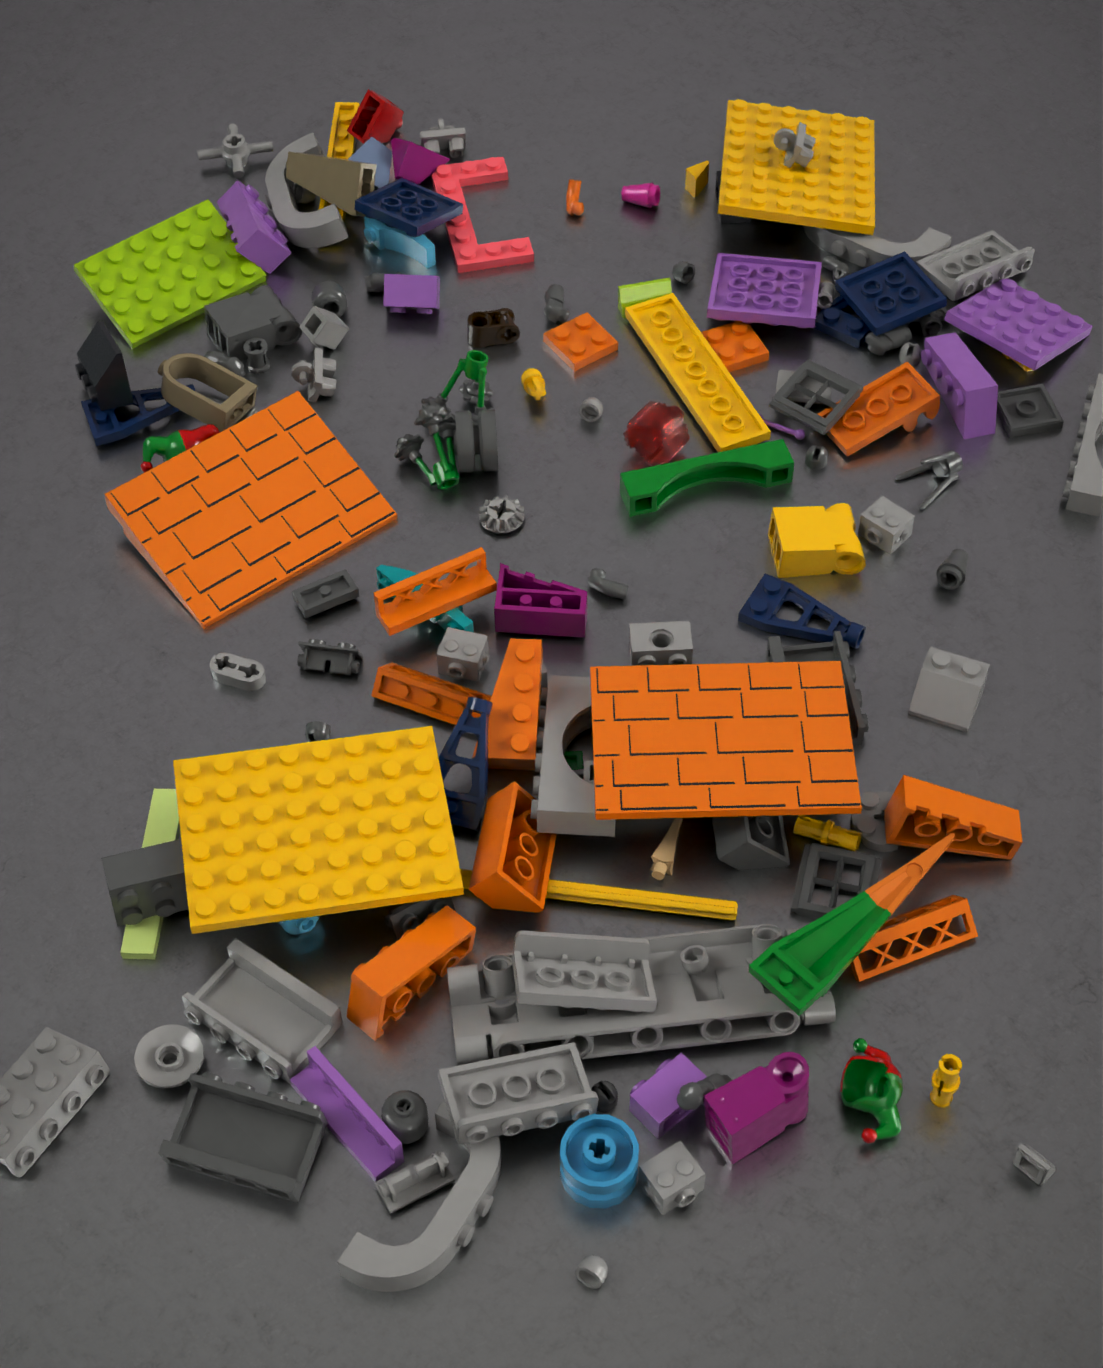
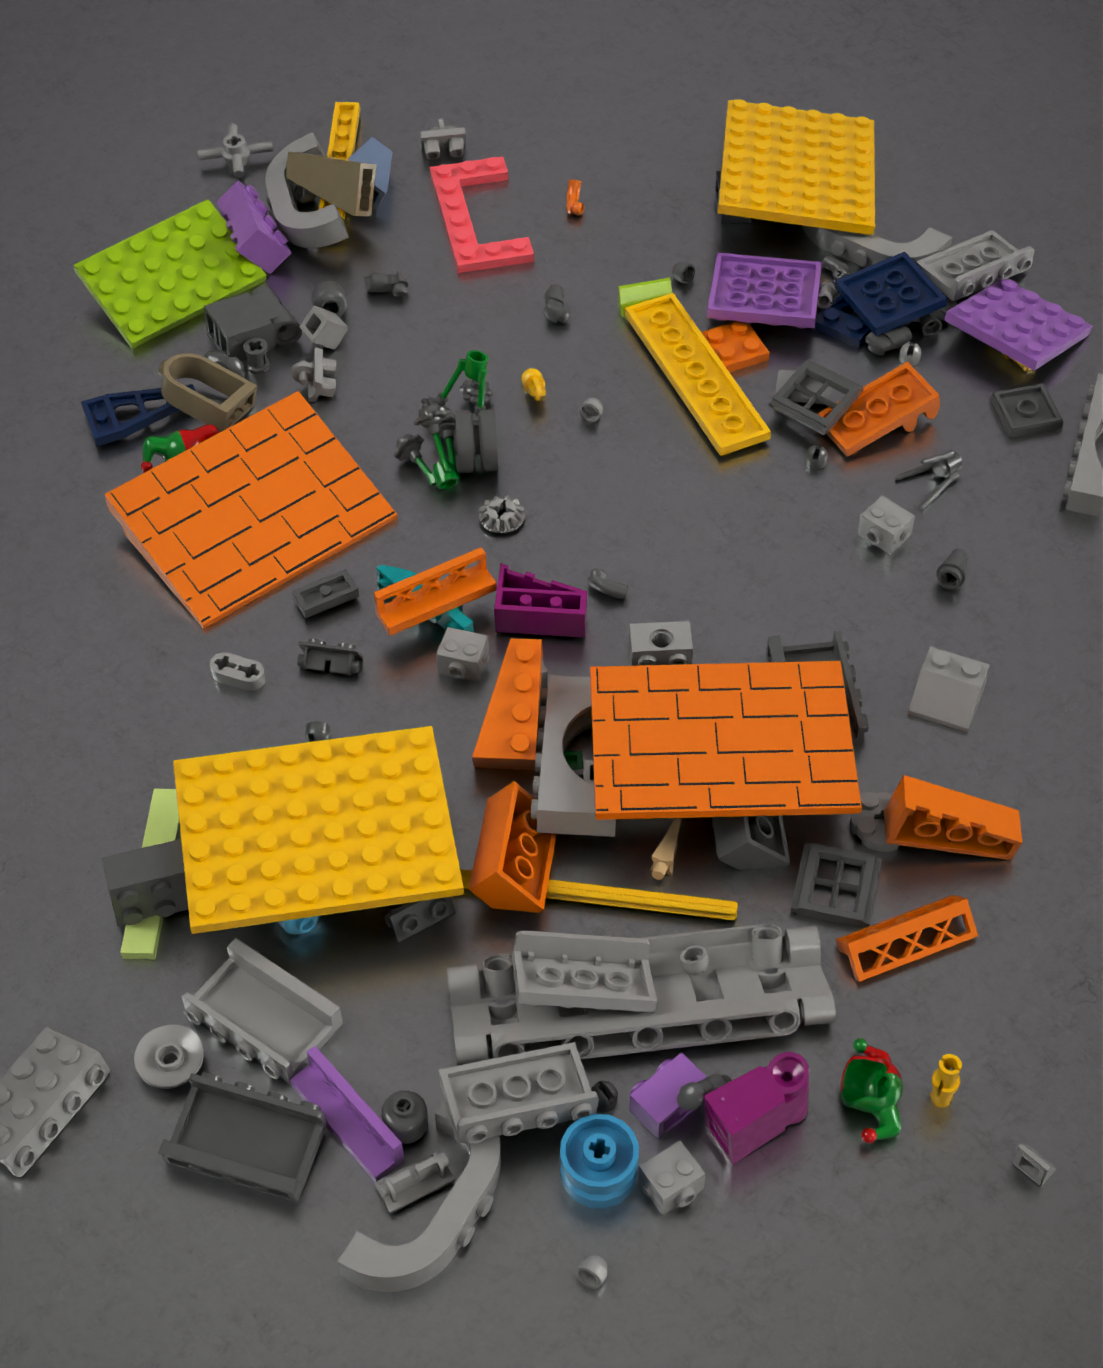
(103, 369): black slope -> none
(375, 118): red torso -> none
(383, 237): medium azure slope -> none
(407, 969): orange wedge -> none
(408, 207): dark blue plate -> none
(411, 291): medium lavender brick -> none
(414, 161): magenta slope -> none
(423, 693): orange fence -> none
(468, 808): dark blue plate -> none
(490, 328): dark brown piece -> none
(580, 341): orange plate -> none
(642, 194): dark pink cone -> none
(657, 432): clear red brick -> none
(697, 178): yellow slope -> none
(757, 464): green arch -> none
(770, 595): dark blue plate -> none
(797, 146): light grey hips -> none
(799, 434): medium lavender hinge -> none
(814, 541): yellow piece -> none
(815, 956): green plate -> none
(827, 833): yellow pin -> none
(962, 384): medium lavender wedge -> none

